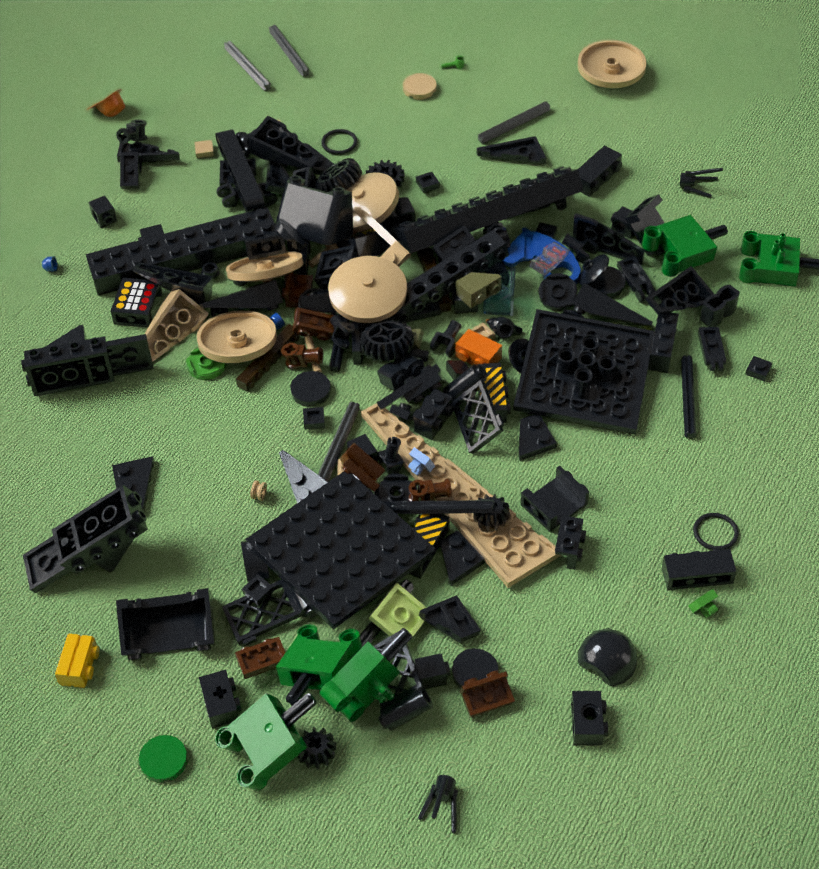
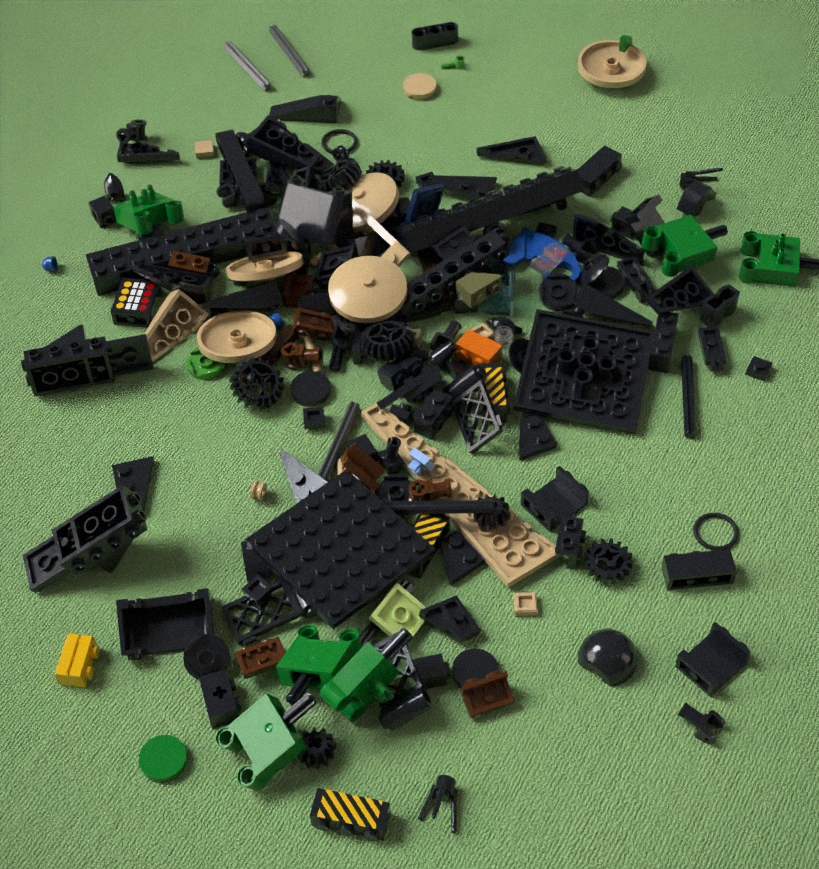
(110, 105): orange piece -> none
(113, 188): none -> black plate
(130, 169): black plate -> none
(147, 210): none -> green piece
(189, 263): none -> reddish brown bracket
(206, 655): none -> black tile
(256, 393): none -> black gear
(312, 109): none -> black wedge
(340, 153): none -> black bush
(350, 814): none -> brick
(424, 201): none -> dark blue tile
(435, 36): none -> black beam
(443, 354): none -> black cone
(465, 185): none -> black wing
(503, 336): none -> clear cone
(514, 122): dark grey axle -> none
(525, 604): none -> tan tile
(584, 730): black brick -> none
(604, 560): none -> black gear
(625, 43): none -> green tile
(694, 198): none -> black brick
(700, 720): none -> black piece
(704, 602): bright green tile -> none
(713, 660): none -> black panel

